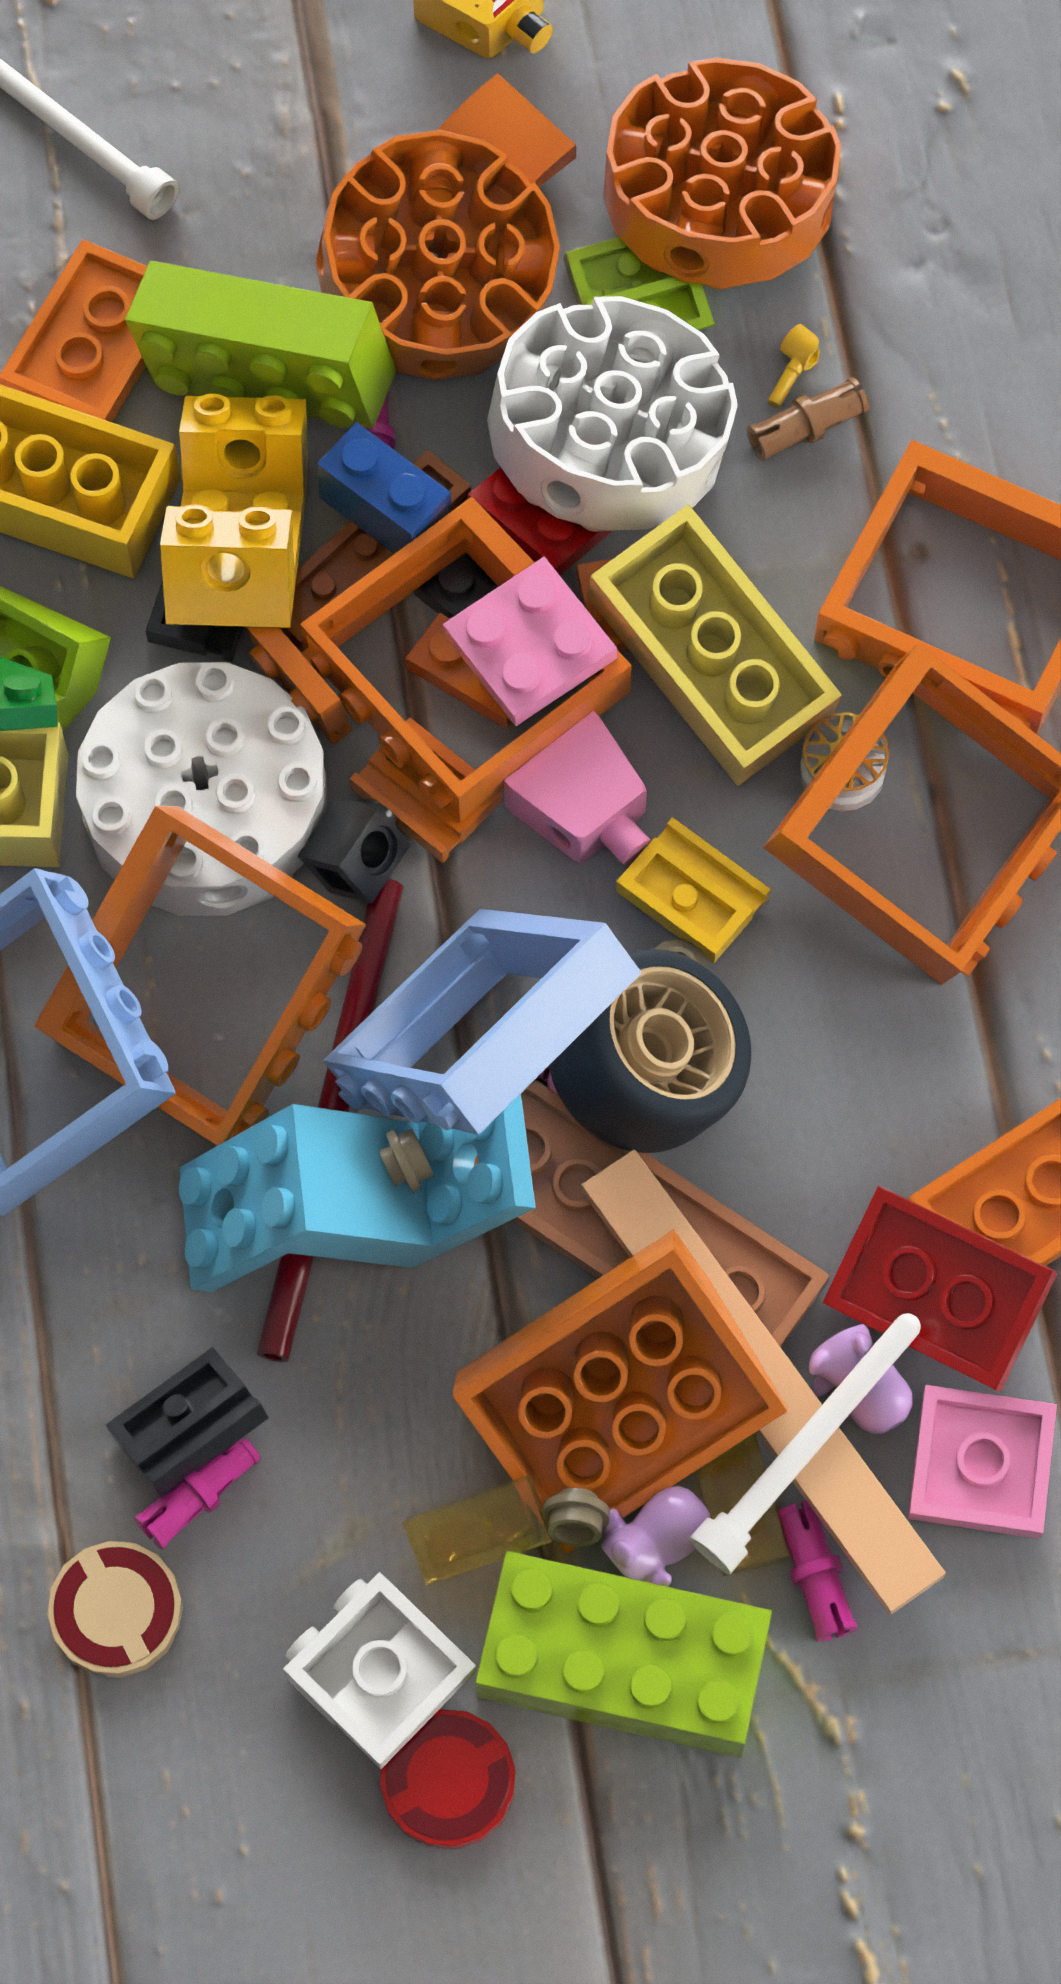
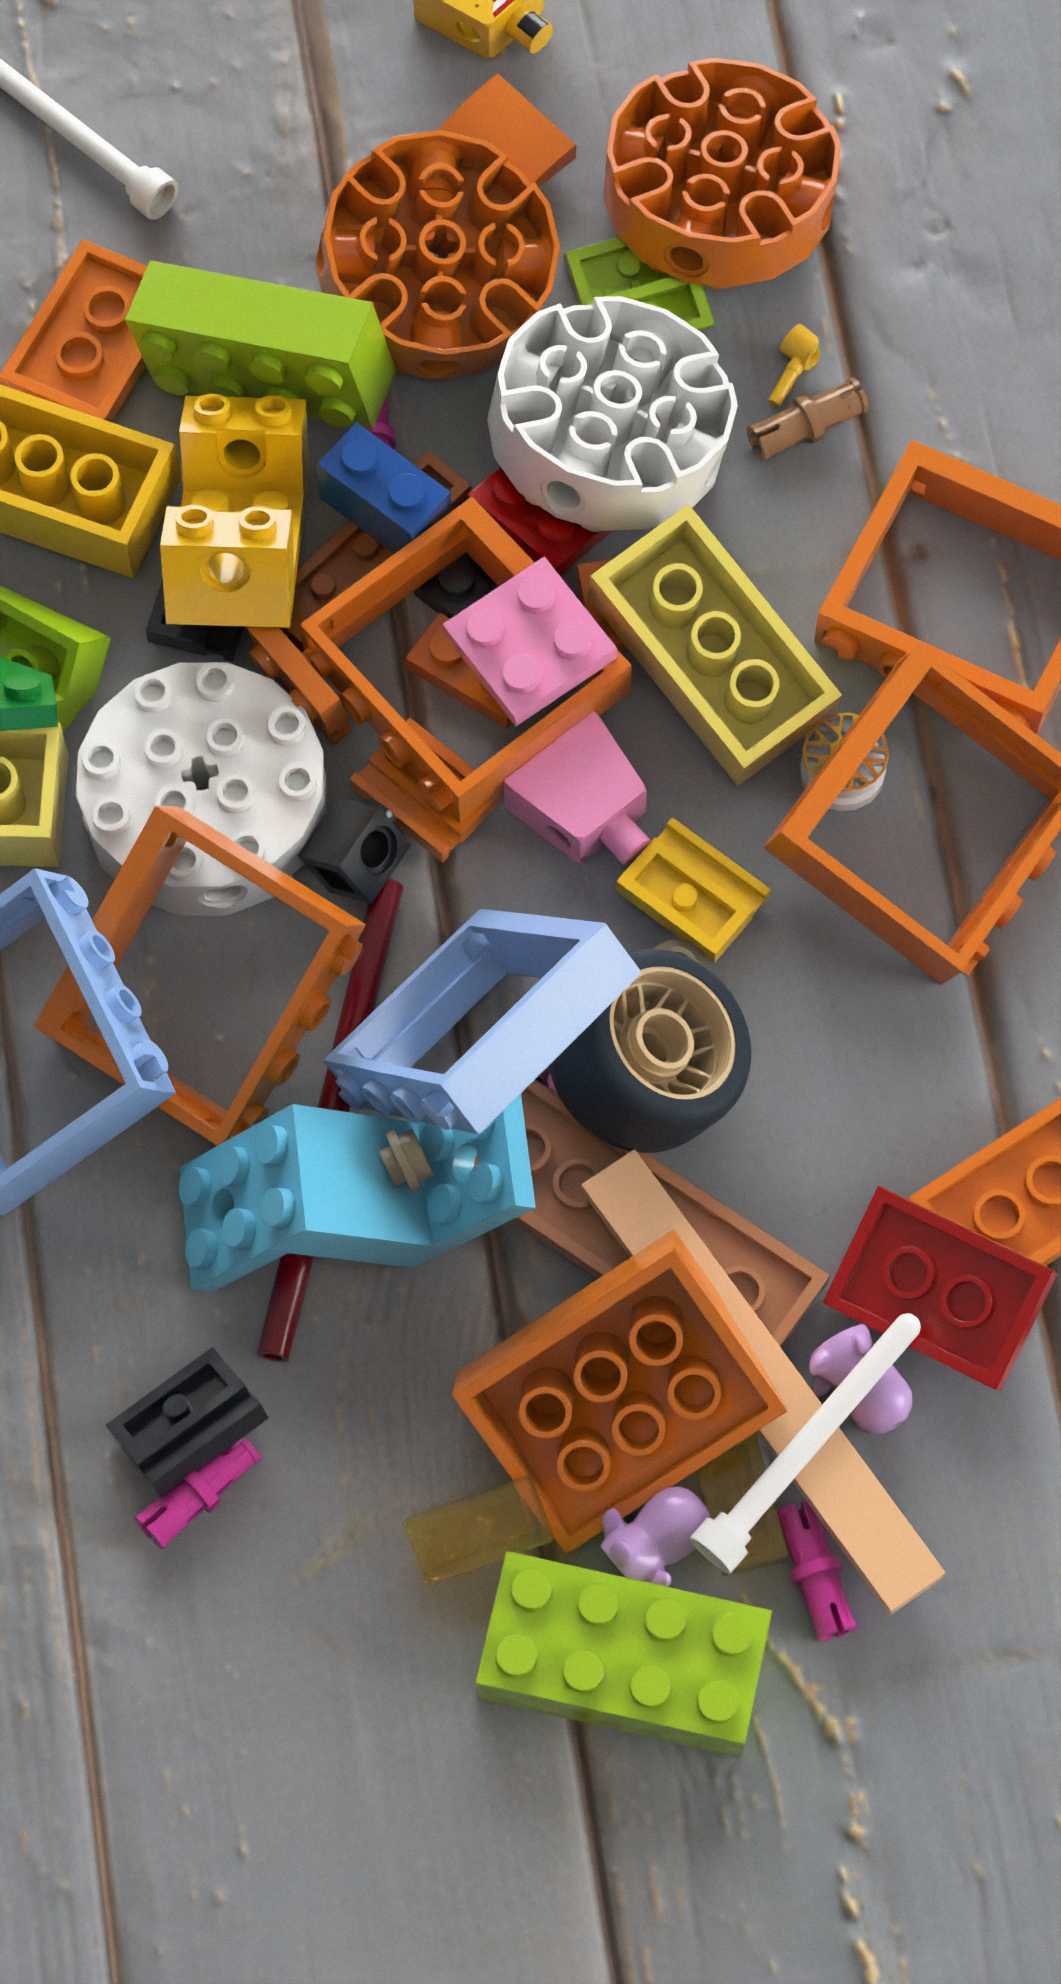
(115, 1609): tan tile -> none
(377, 1668): white plate -> none
(450, 1781): red tile -> none
(575, 1517): dark tan plate -> none
(982, 1461): bright pink plate -> none

